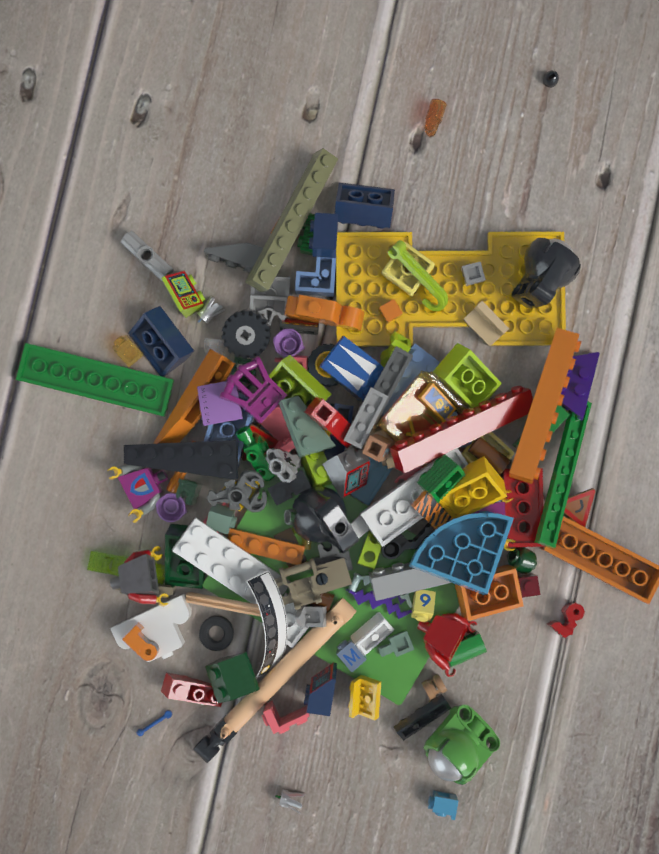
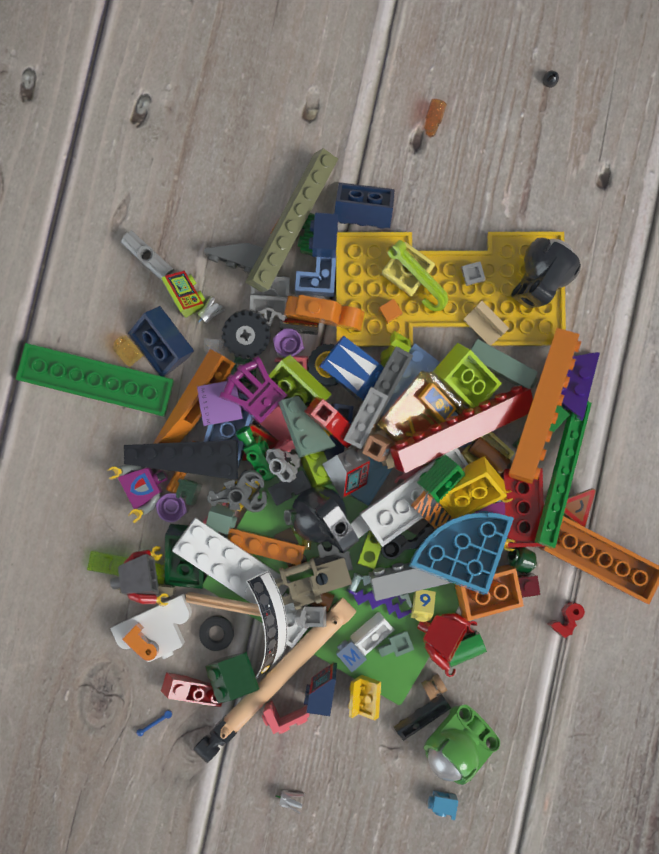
(504, 365): none -> sand green brick

